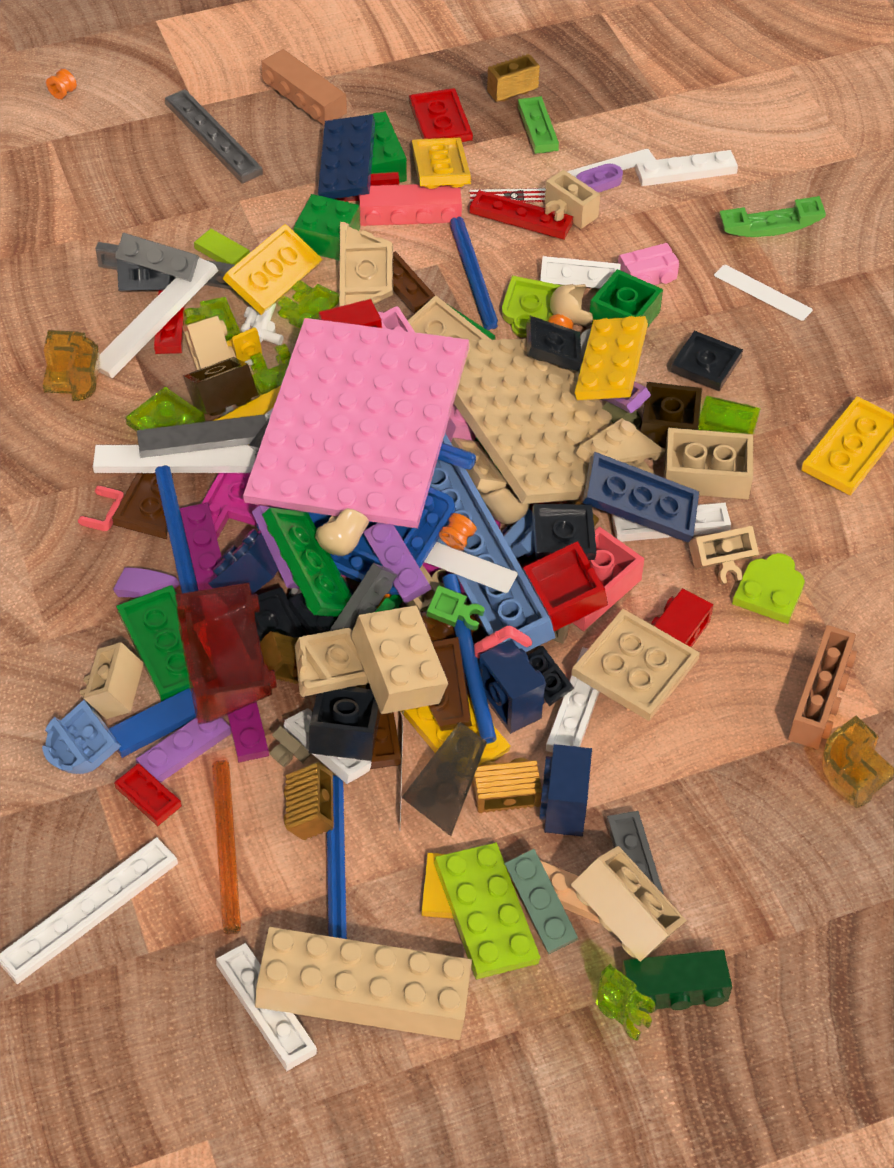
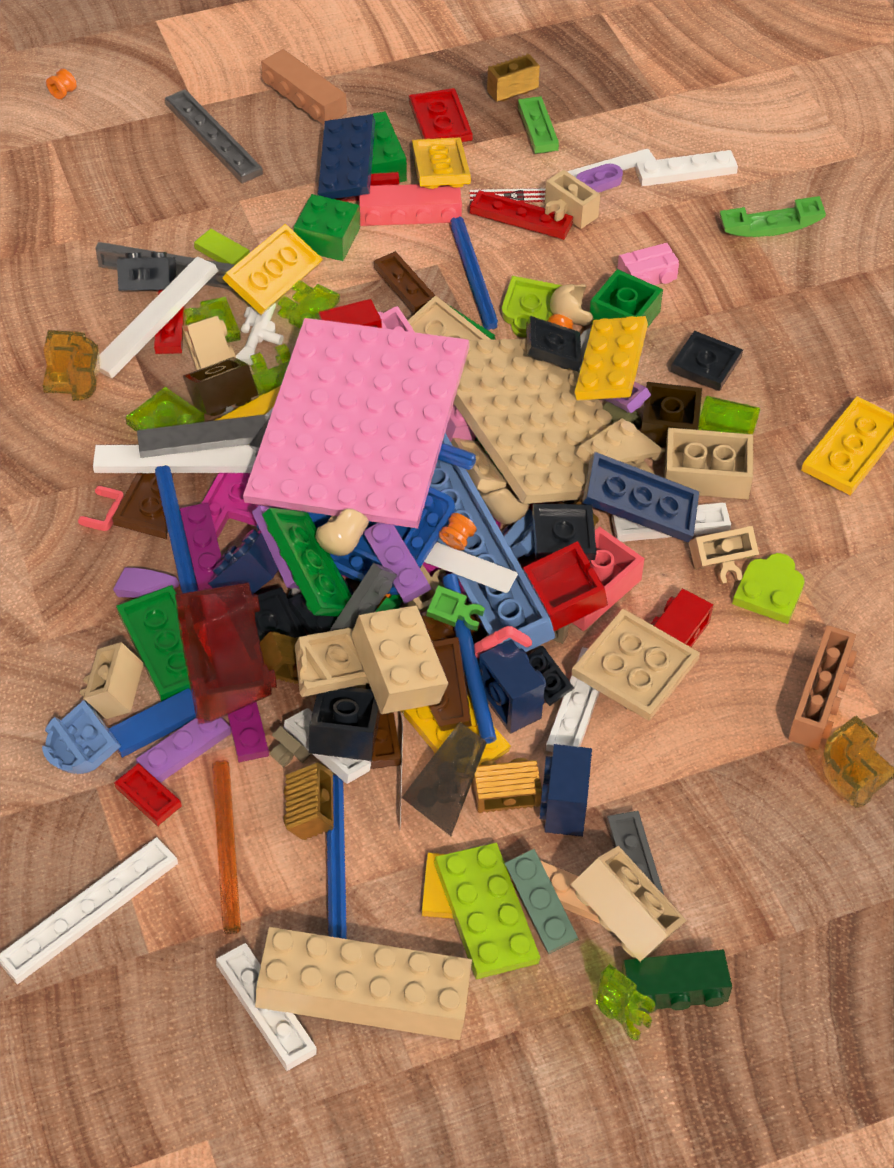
(157, 257): plate -> none
(245, 344): yellow bracket -> none
(364, 266): tan wing -> none
(576, 272): white plate -> none
(763, 292): white sticker -> none

